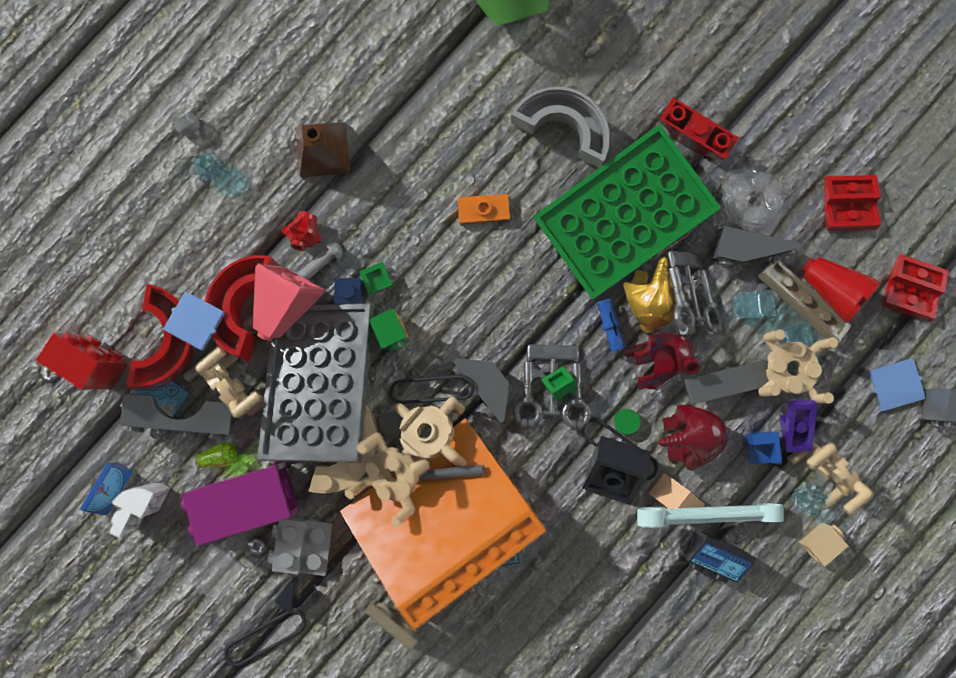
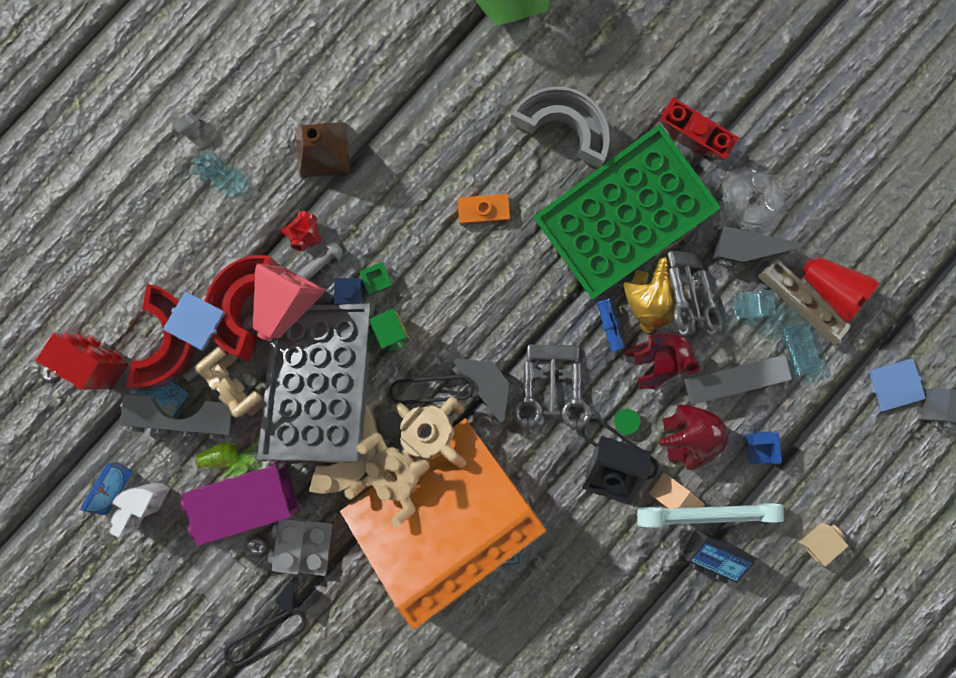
(398, 630): dark tan plate -> none
(454, 472): dark grey bar -> none
(559, 383): green tile -> none
(799, 425): dark purple slope -> none
(807, 367): tan plate -> none
(809, 499): clear light blue gear -> none
(835, 467): tan plate -> none
(851, 202): red slope -> none
(915, 288): red slope -> none

